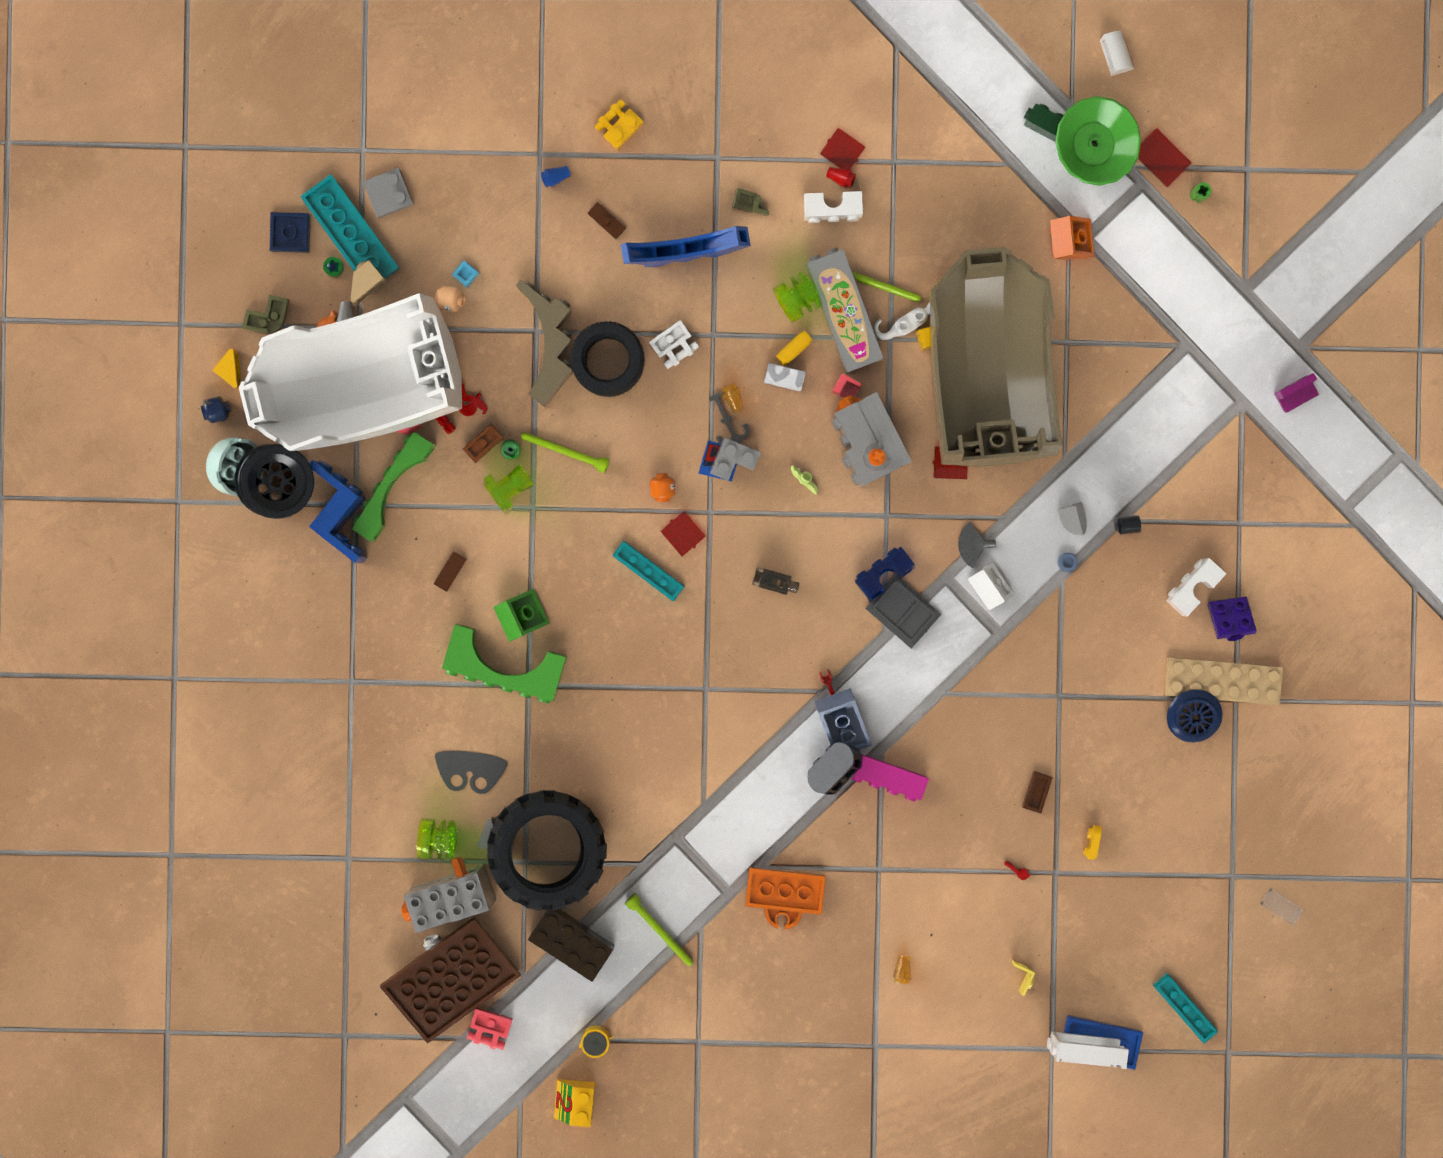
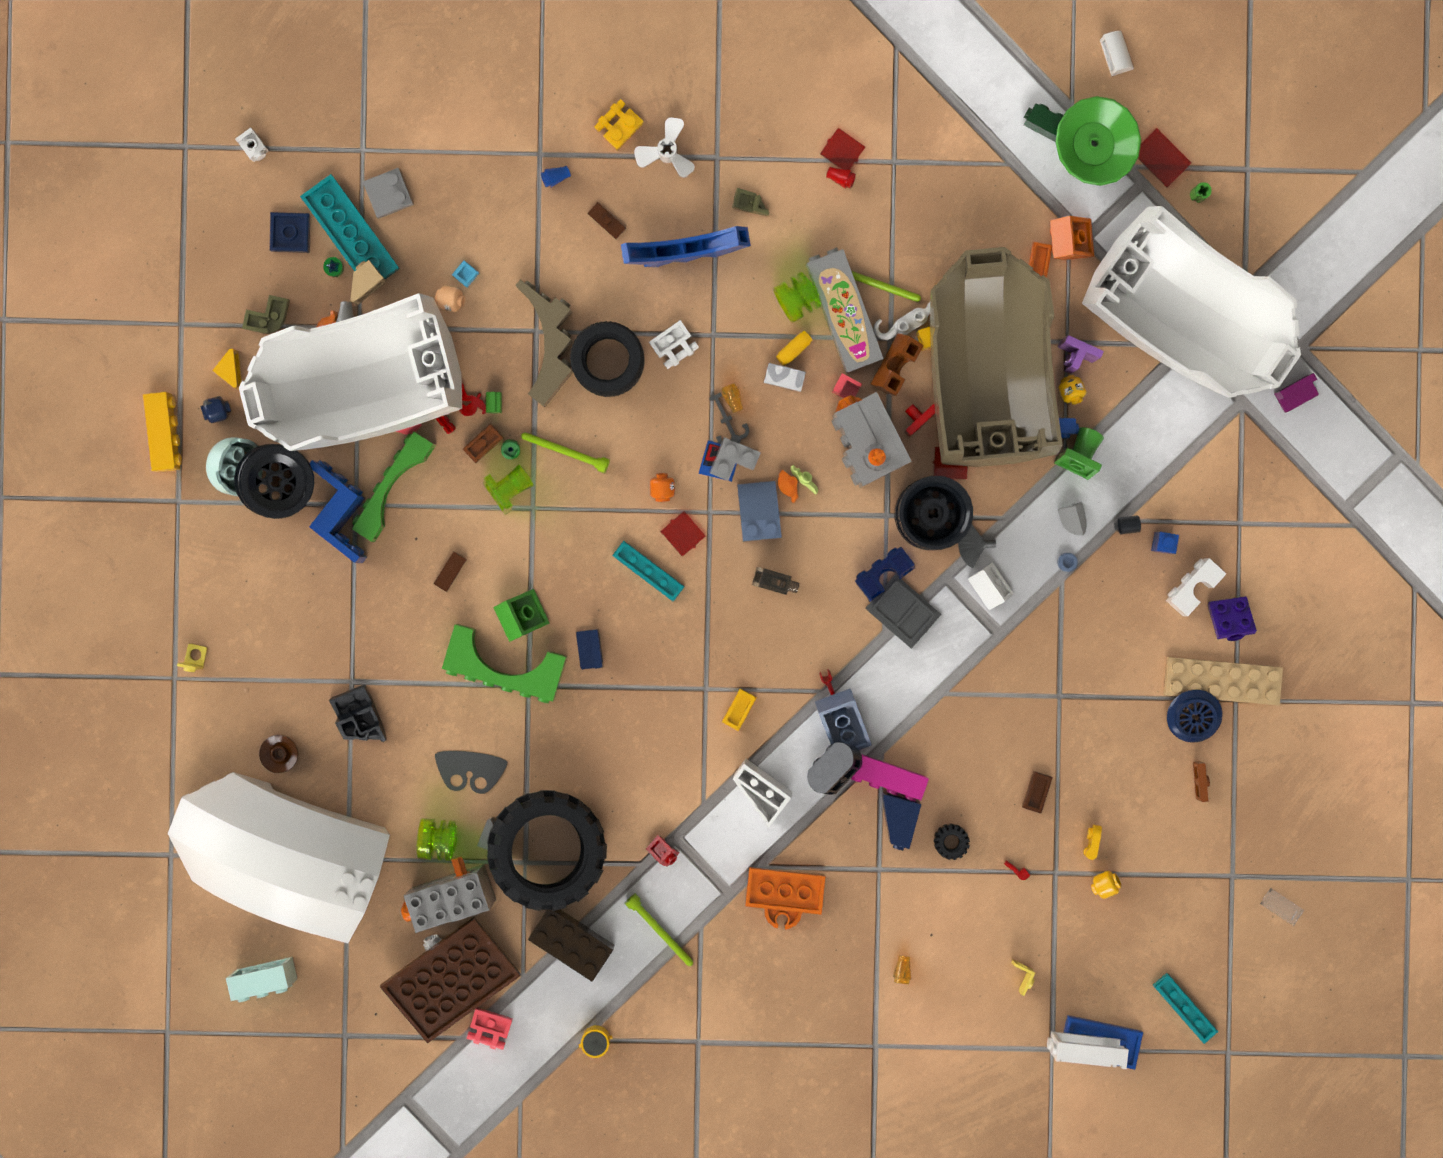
(161, 431): none -> yellow brick
(190, 664): none -> light yellow bracket
(248, 138): none -> white brick
(261, 979): none -> light aqua brick
(270, 758): none -> reddish brown dish
(279, 855): none -> white windscreen
(357, 715): none -> black slope
(494, 402): none -> bright green piece
(574, 1102): yellow slope -> none
(589, 649): none -> dark blue panel
(646, 155): none -> white piece
(662, 851): none -> red bracket
(739, 709): none -> yellow tile
(759, 511): none -> sand blue slope
(762, 790): none -> white wedge
(788, 485): none -> orange piece
(817, 210): white arch -> none
(900, 819): none -> dark blue slope
(902, 350): none -> dark orange arch
(918, 417): none -> red tile
(951, 830): none -> black tyre
(960, 516): none -> black wheel
(1040, 258): none -> orange tile
(1068, 427): none -> blue brick
(1072, 389): none -> yellow head
(1079, 351): none -> medium lavender bracket
(1080, 458): none -> bright green plant
(1106, 884): none -> yellow head
(1165, 542): none -> blue brick
(1195, 307): none -> white windscreen
(1201, 781): none -> dark orange plate

